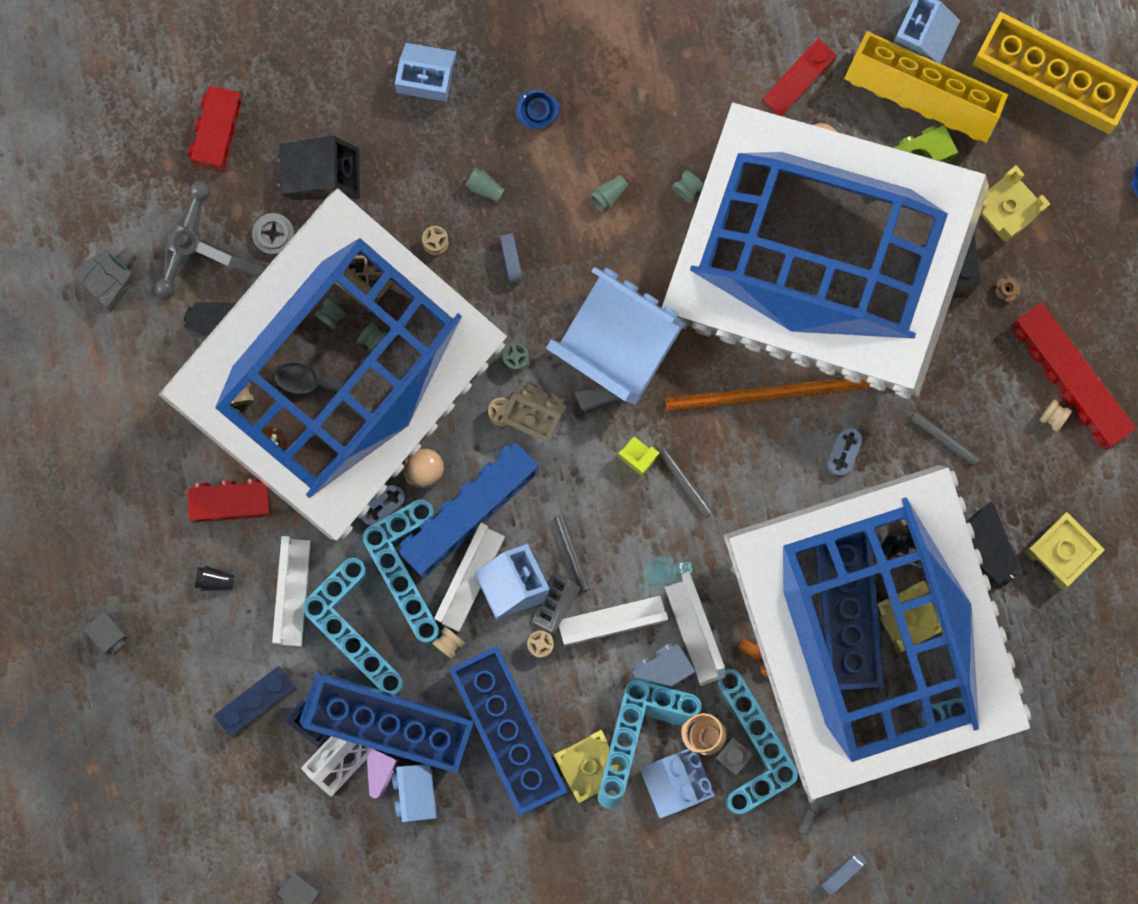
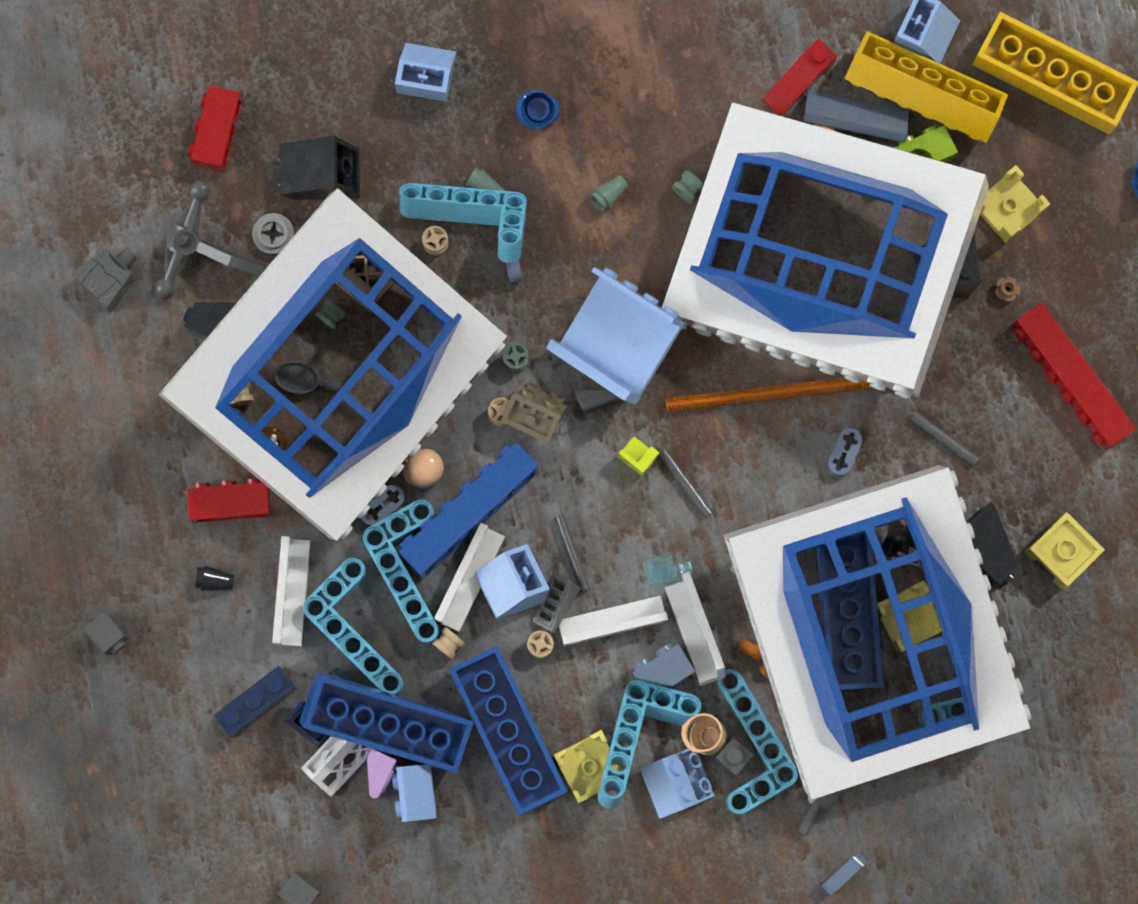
(371, 336): sand green wheel -> none
(470, 206): none -> medium azure beam
(856, 116): none -> sand blue tile
(1055, 415): tan wheel -> none

